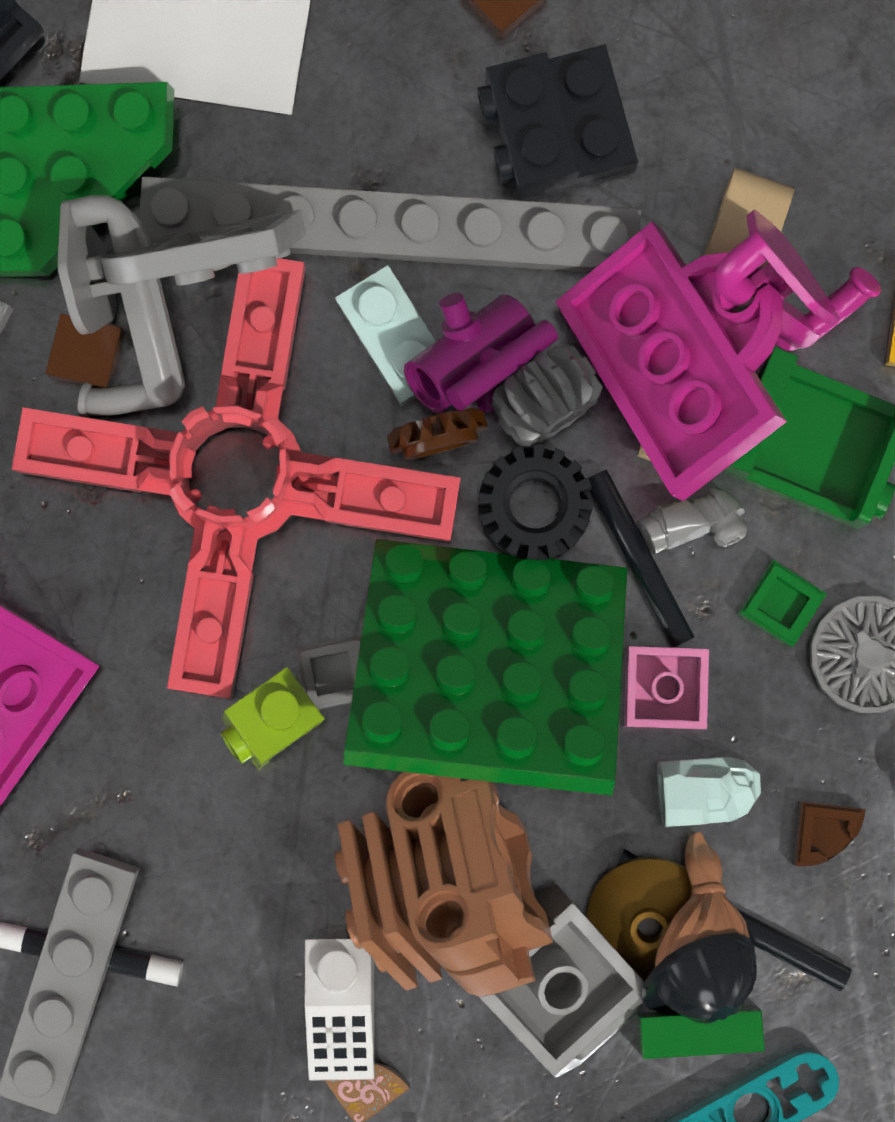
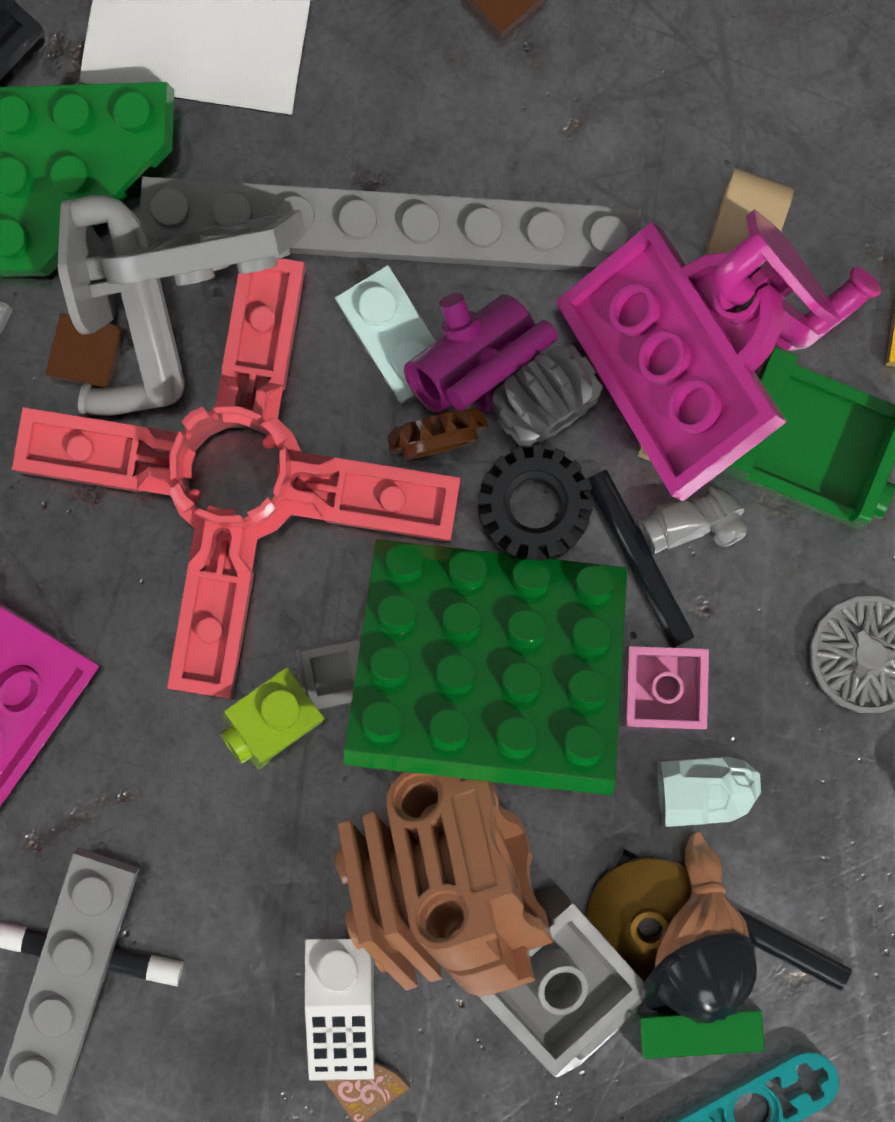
(557, 120): black plate -> none
(781, 603): green tile -> none
(824, 831): reddish brown tile -> none

